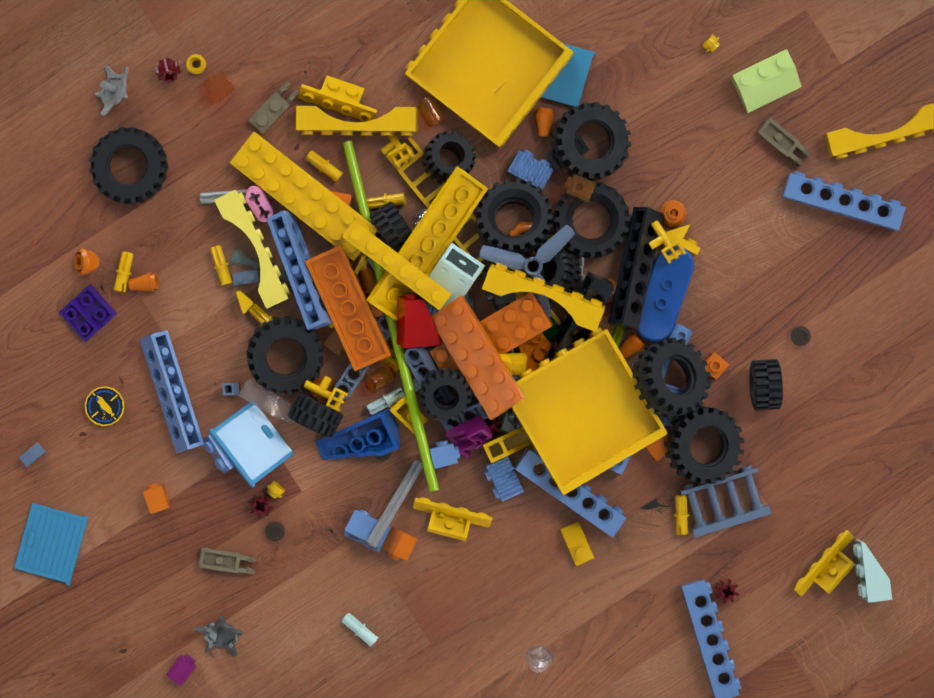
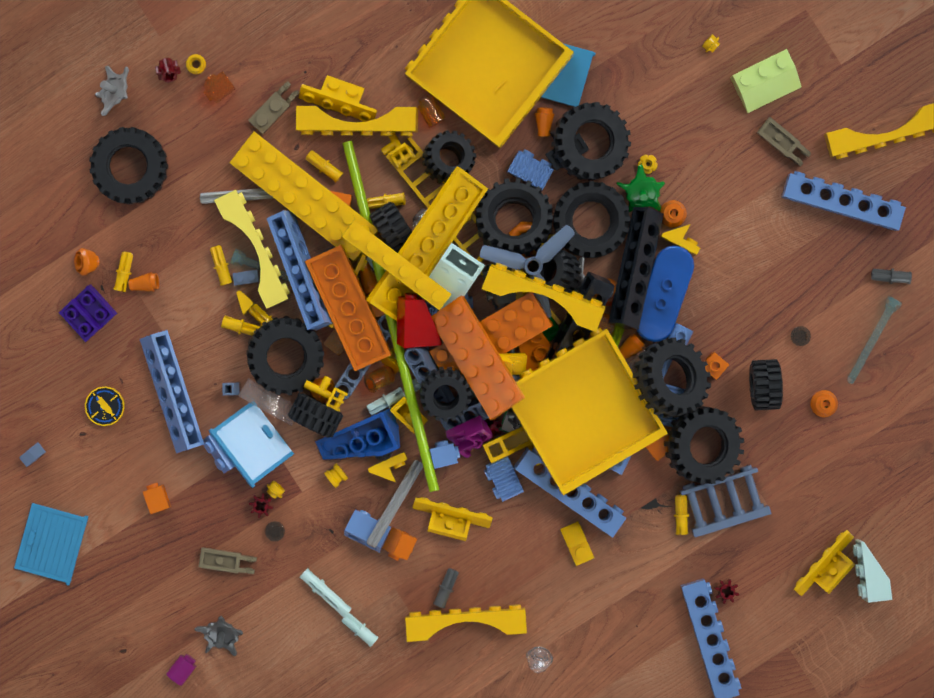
(239, 325): none -> yellow axle
(255, 206): bright pink beam -> none
(325, 592): none -> light aqua pin
(336, 475): none -> yellow wheel
(383, 468): none -> yellow slope
(446, 588): none -> dark grey axle
(509, 620): none -> yellow arch
(579, 187): clear orange brick -> none
(642, 191): none -> green piece
(652, 160): none -> yellow plate
(663, 238): yellow arm -> none
(818, 405): none -> orange cone
(891, 276): none -> dark grey axle
(891, 306): none -> clear light blue piece

